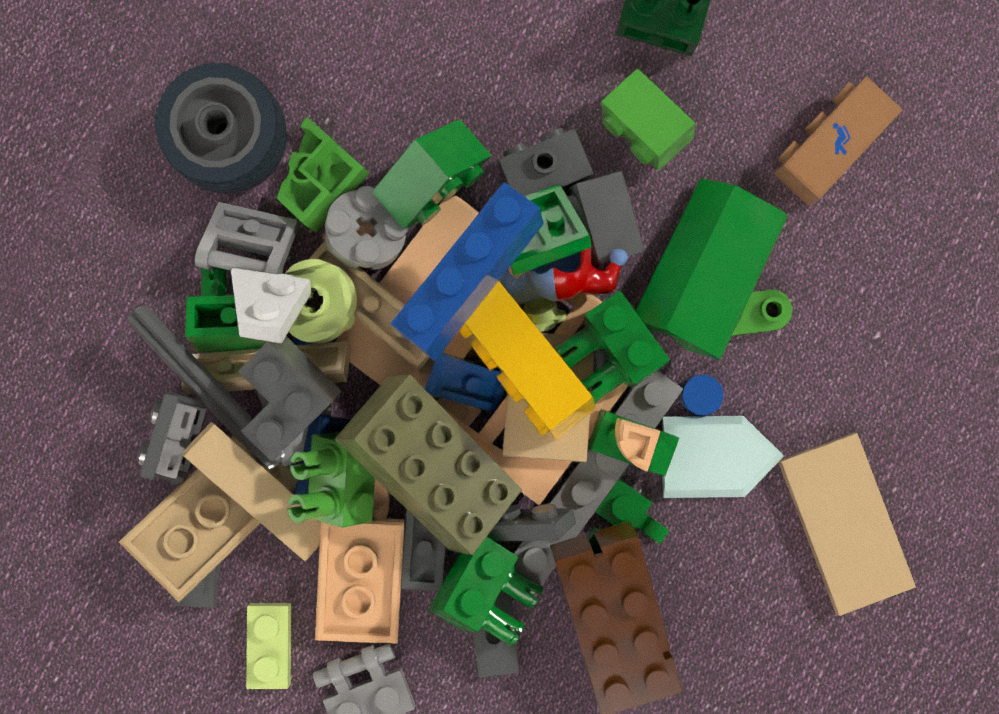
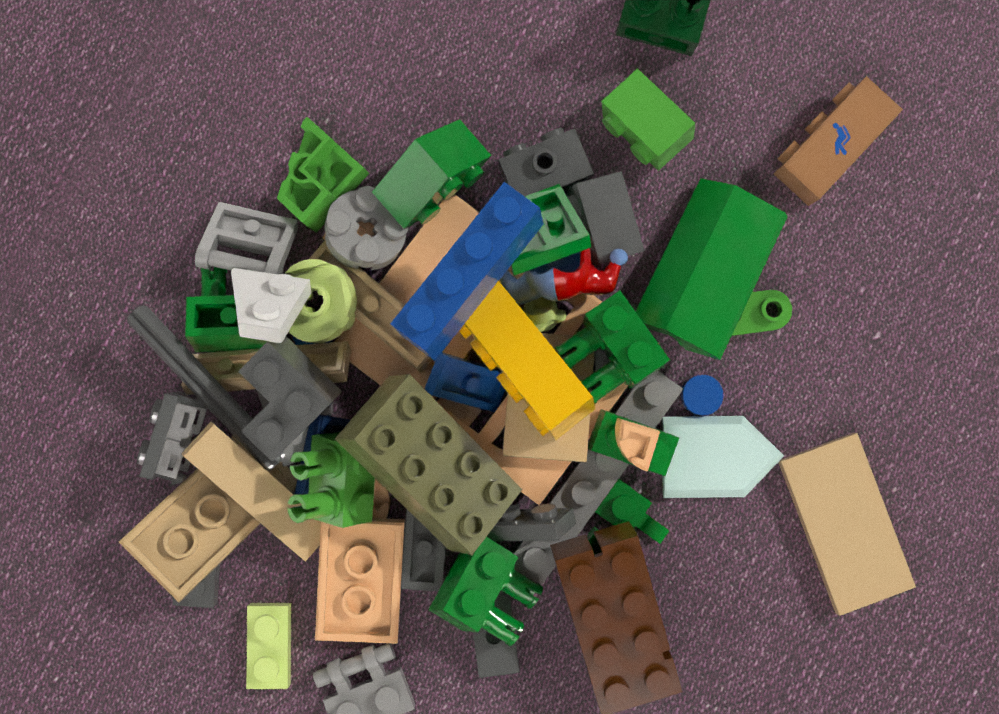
(196, 111): wheel -> none

